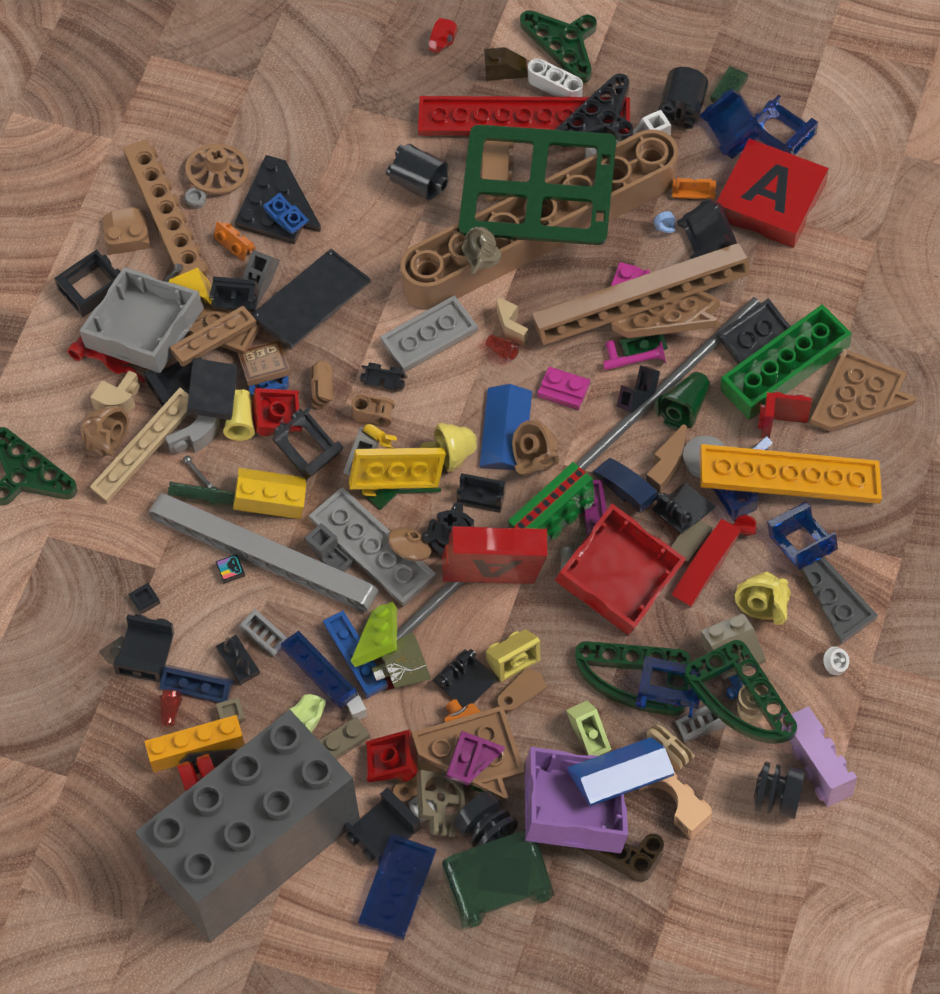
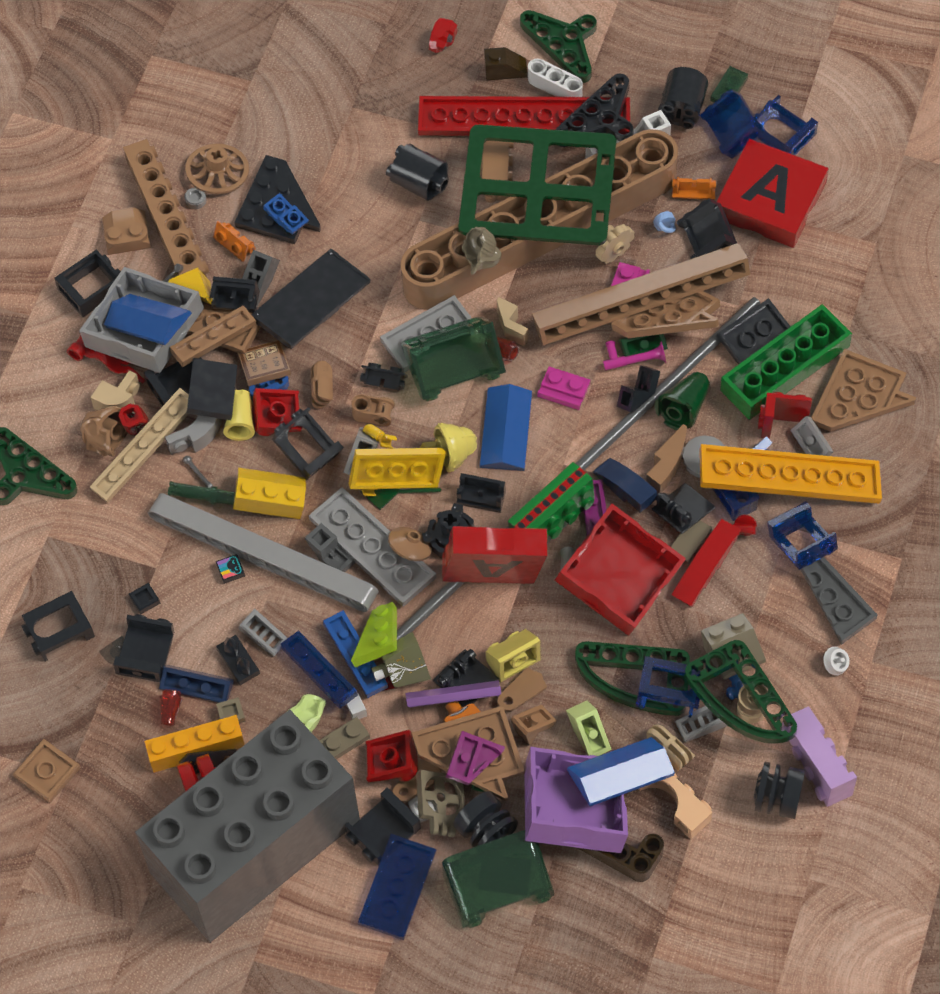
(44, 645): none -> black panel
(46, 771): none -> medium nougat tile
(133, 418): none -> red rock
(145, 318): none -> blue slope
(452, 694): none -> medium lavender tile
(453, 356): none -> clear green windscreen
(532, 722): none -> medium nougat slope
(534, 448): medium nougat head -> none
(617, 243): none -> tan plant
(764, 597): light yellow head -> none
(811, 438): none -> light grey plate

